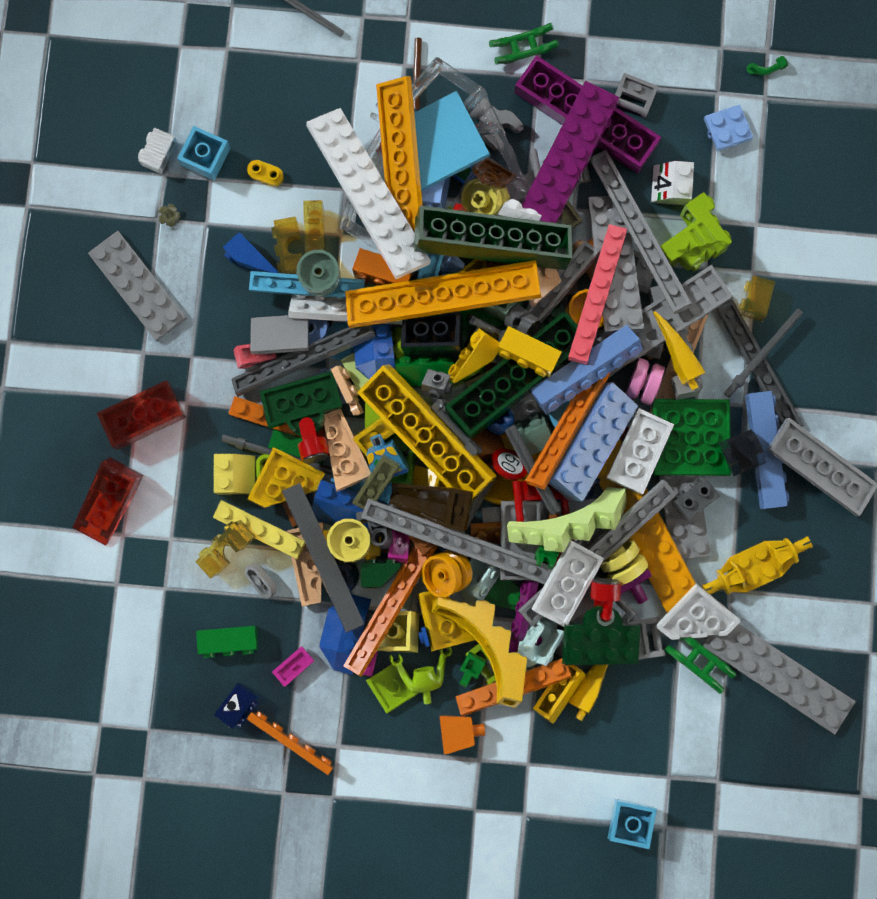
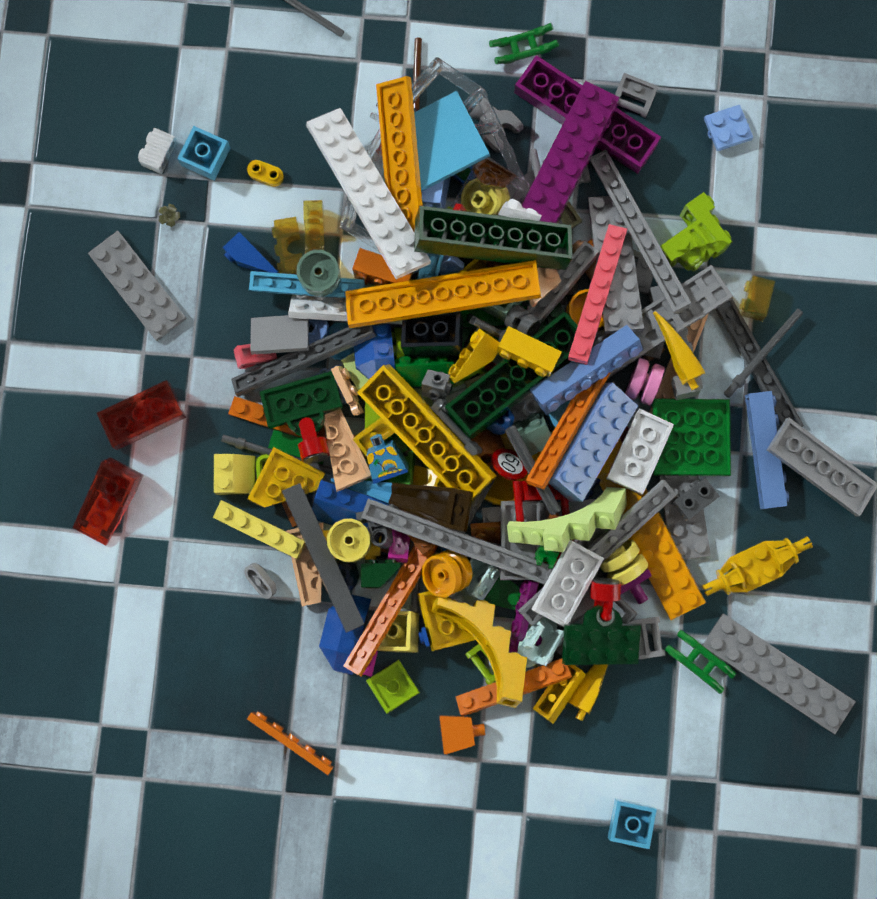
(212, 559): clear yellow arch -> none
(227, 641): green brick -> none
(236, 706): clear blue brick -> none
(293, 666): dark pink plate -> none
(376, 481): olive tile -> none
(425, 677): lime piece -> none
(472, 667): green plate -> none
(672, 183): white slope -> none
(697, 616): white plate -> none
(743, 452): black piece -> none
(781, 63): green piece -> none

